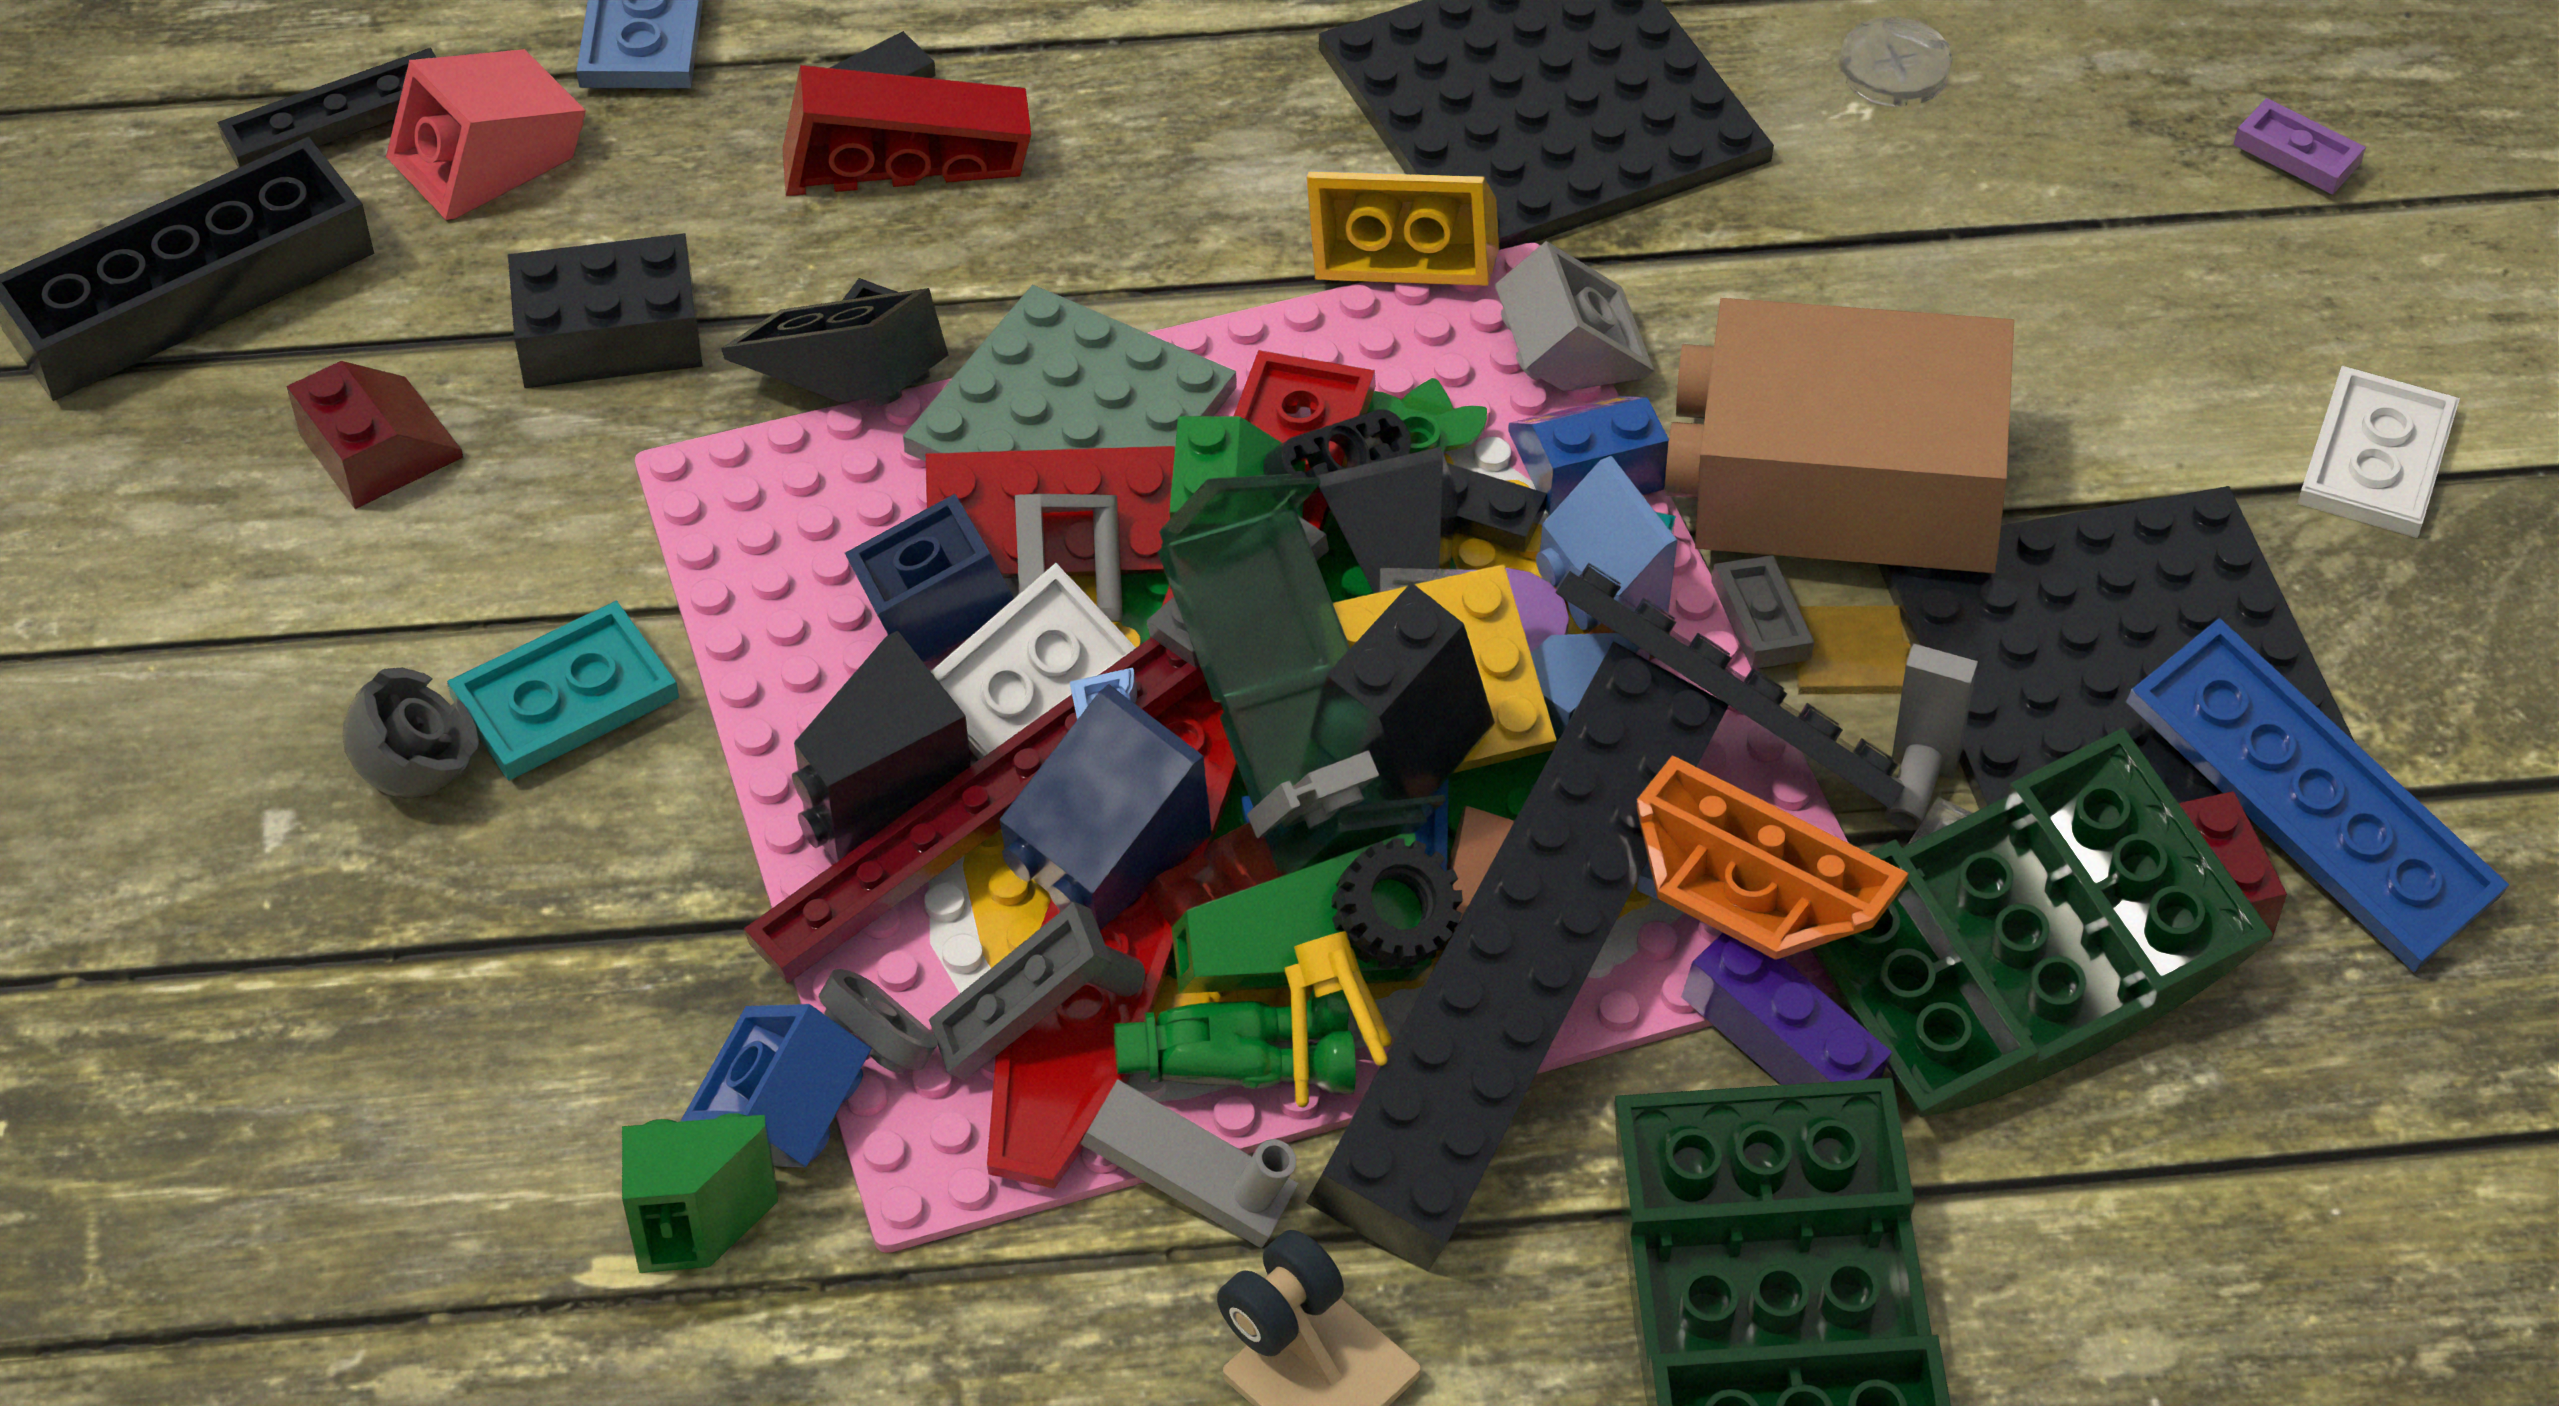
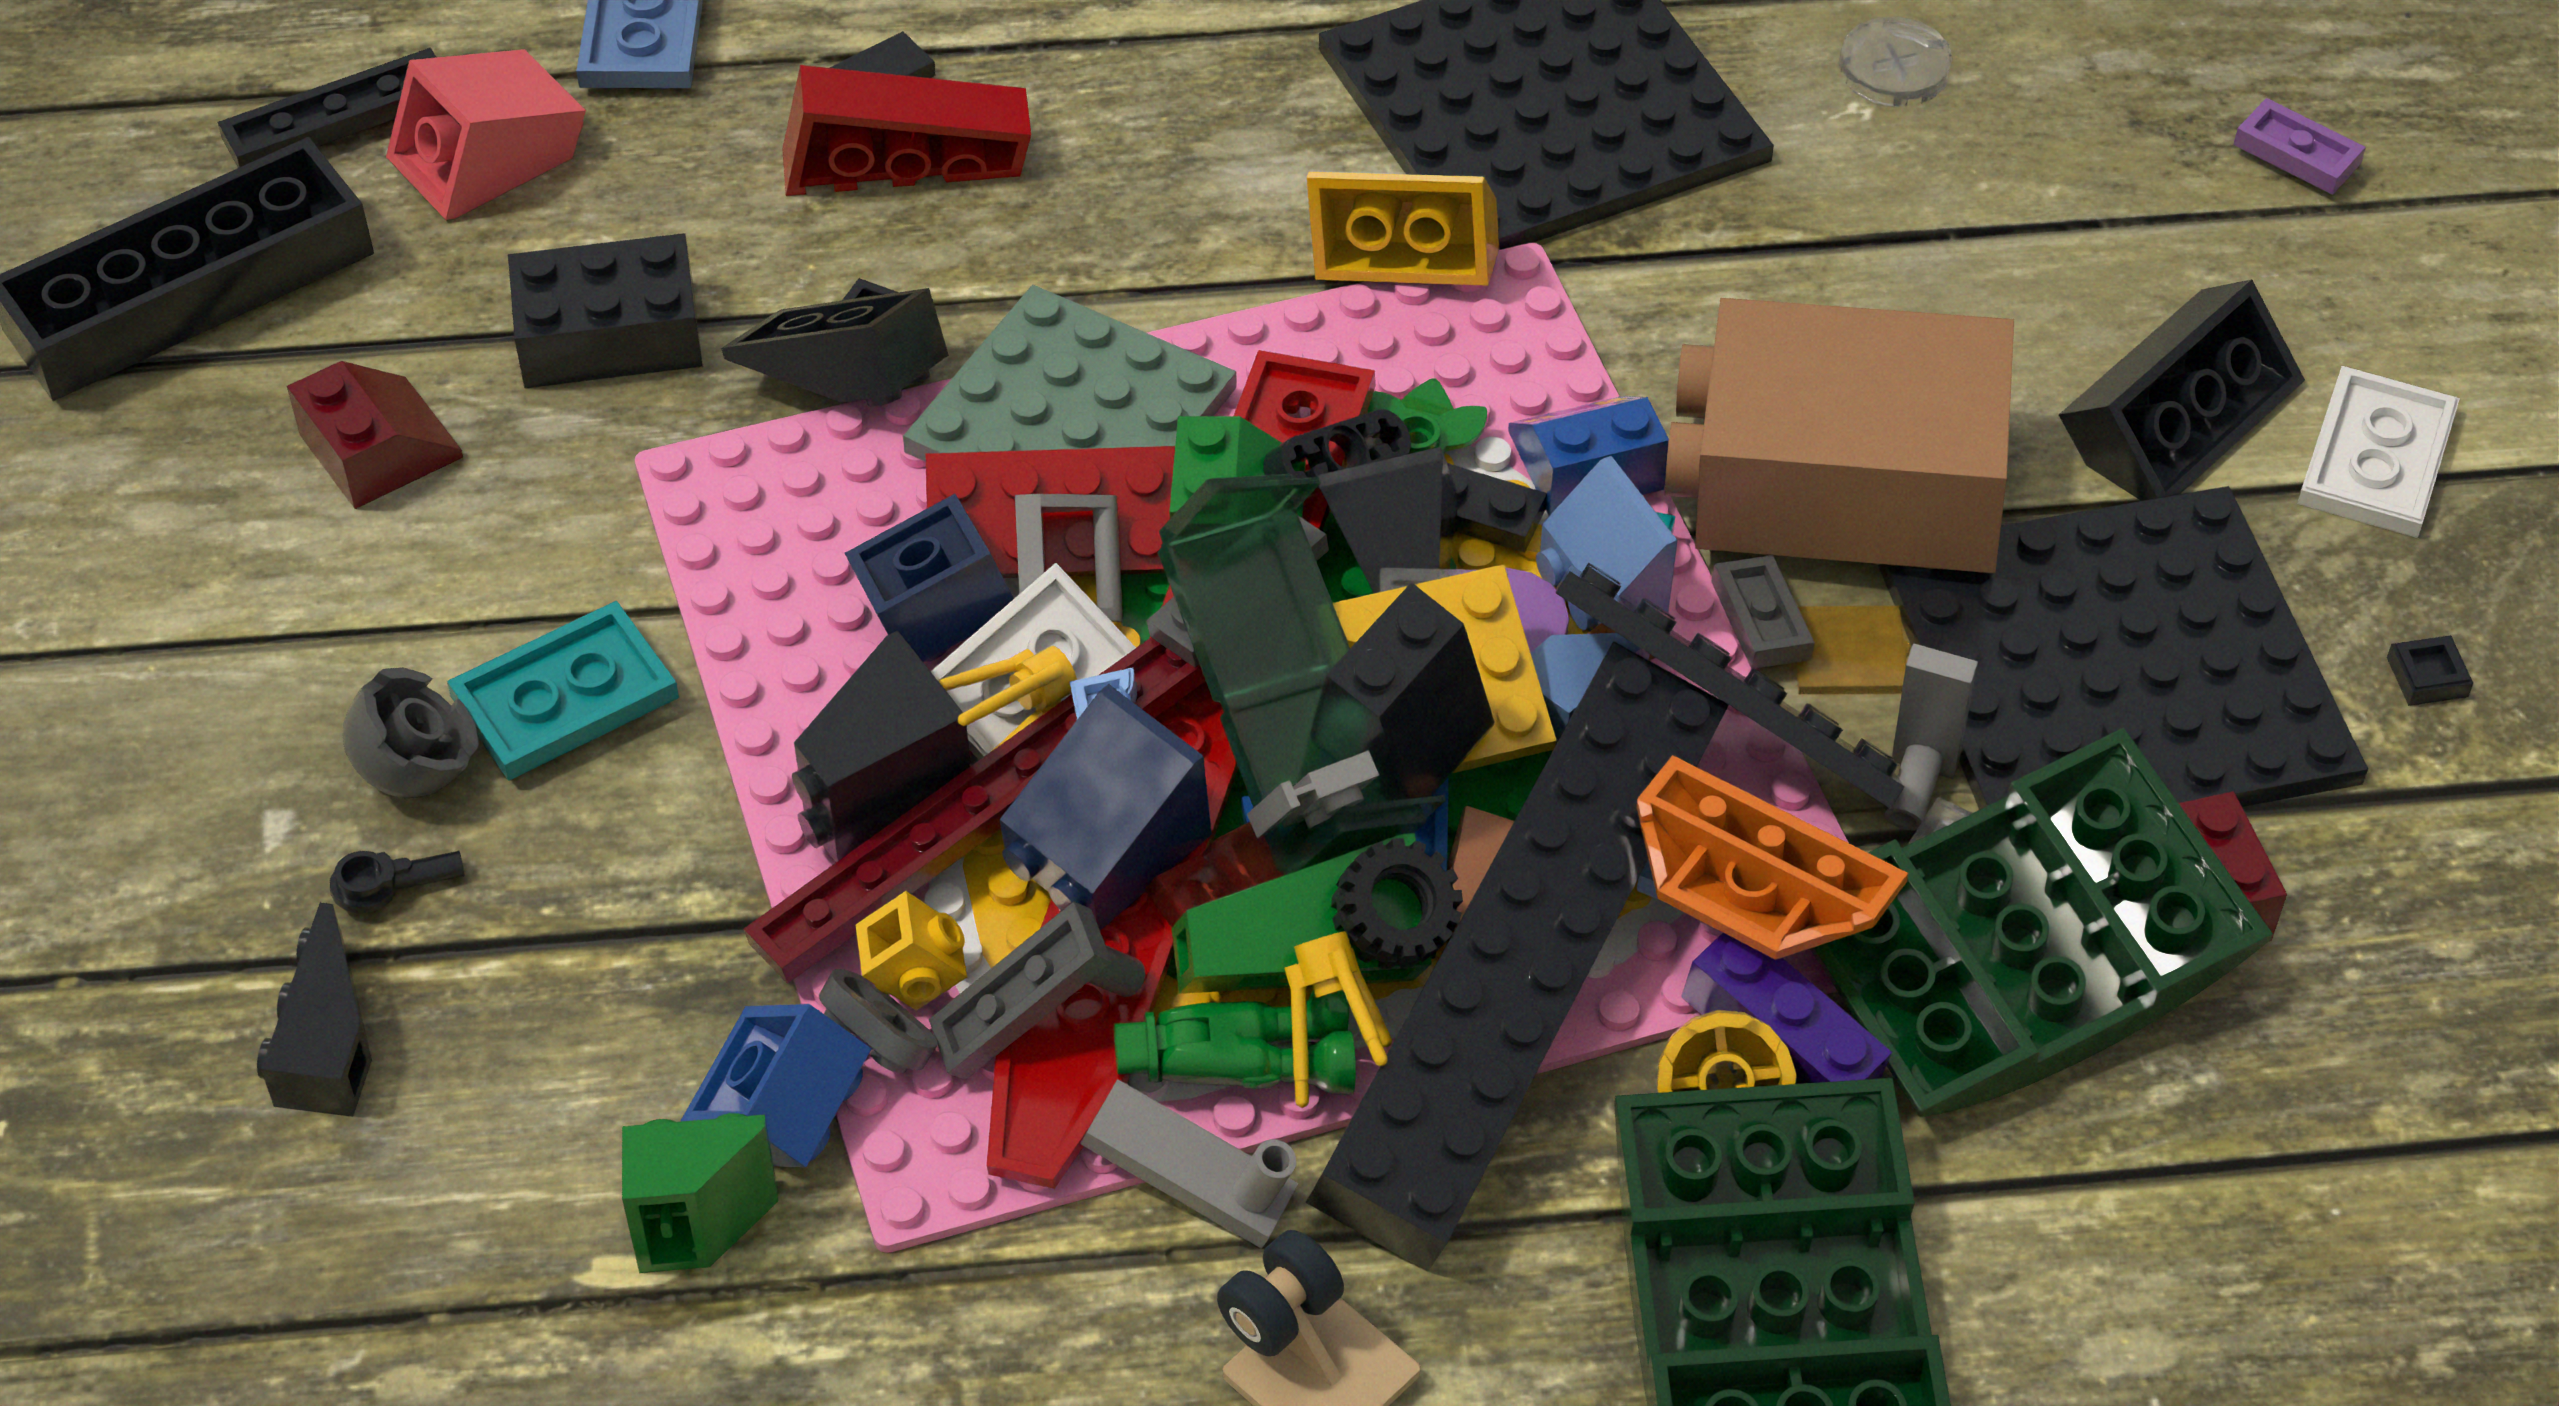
(320, 1039): none -> black slope
(370, 879): none -> black plate
(911, 950): none -> yellow brick
(1036, 682): none -> yellow plant
(1570, 323): light grey slope -> none
(1713, 1041): none -> yellow cylinder
(2184, 393): none -> black slope
(2317, 794): blue plate -> none
(2429, 670): none -> black tile

